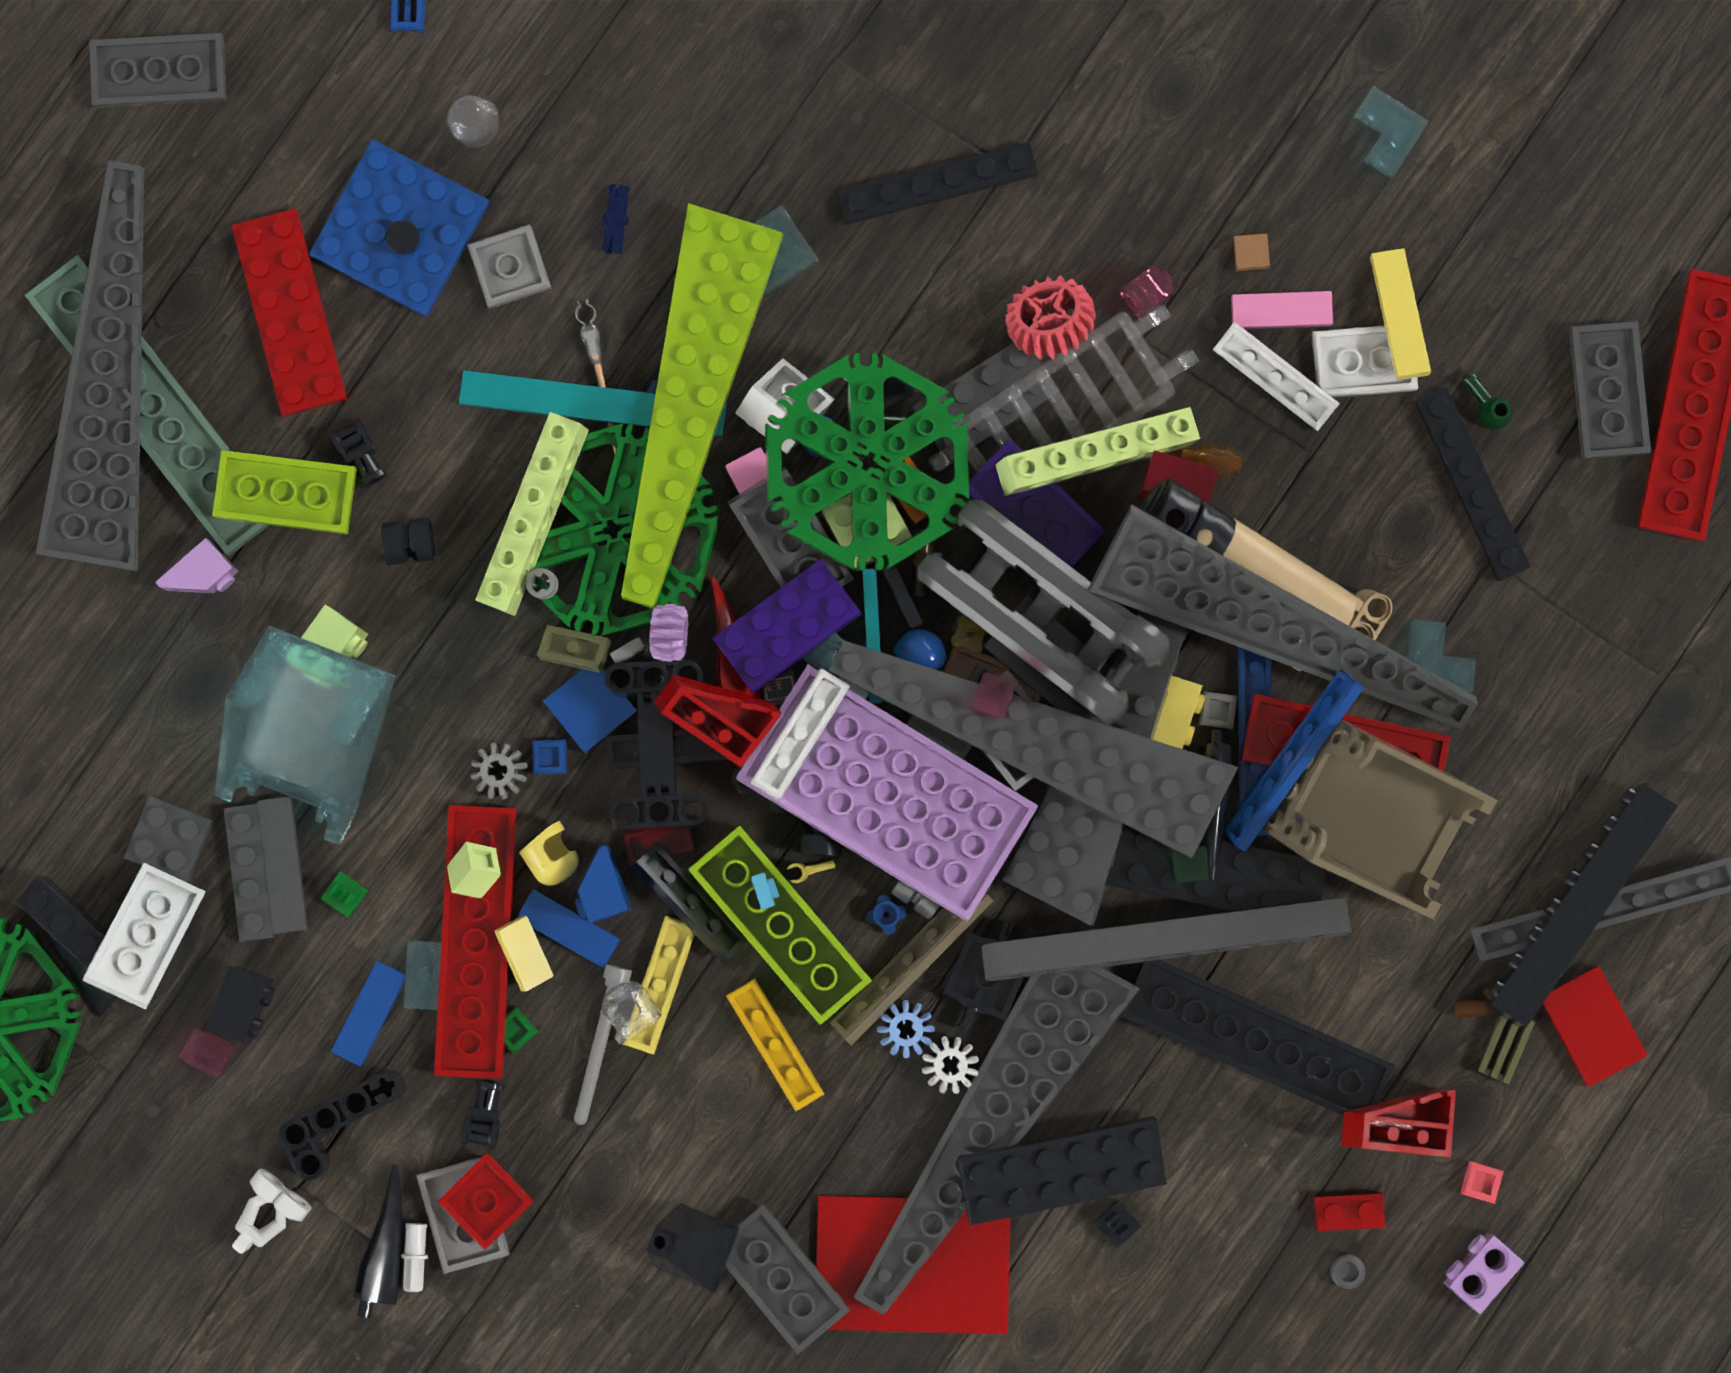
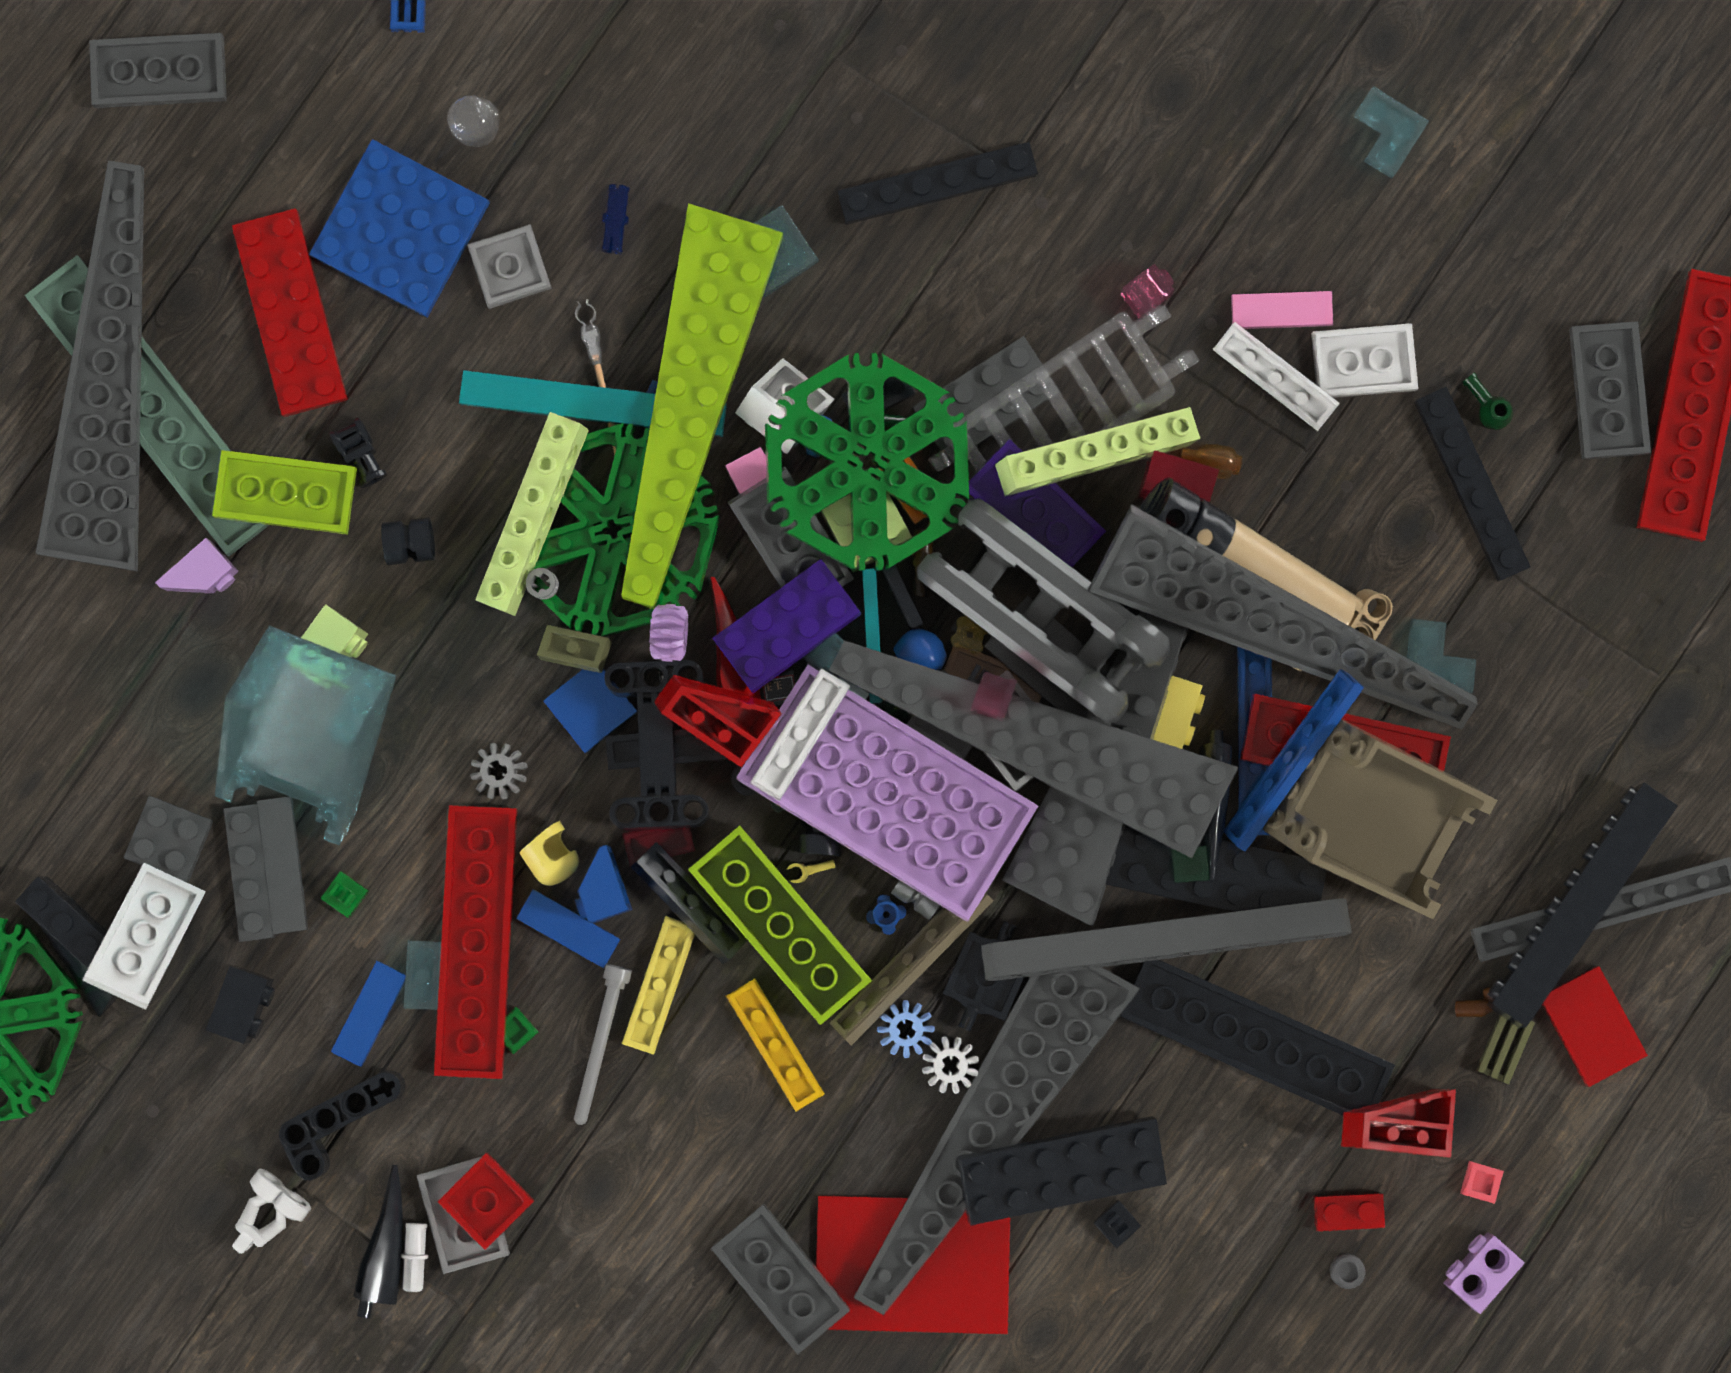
(207, 1052): clear pink panel -> none
(403, 237): black tile -> none
(473, 870): yellowish green panel -> none
(483, 1117): black connector -> none
(524, 953): light yellow tile -> none
(549, 757): blue tile -> none
(628, 651): light grey tile -> none
(629, 1010): clear helmet -> none
(692, 1246): black slope -> none
(765, 890): medium azure plate -> none
(1048, 308): coral gear -> none
(1218, 710): light grey tile -> none
(1251, 252): medium nougat tile -> none
(1400, 314): light yellow tile -> none

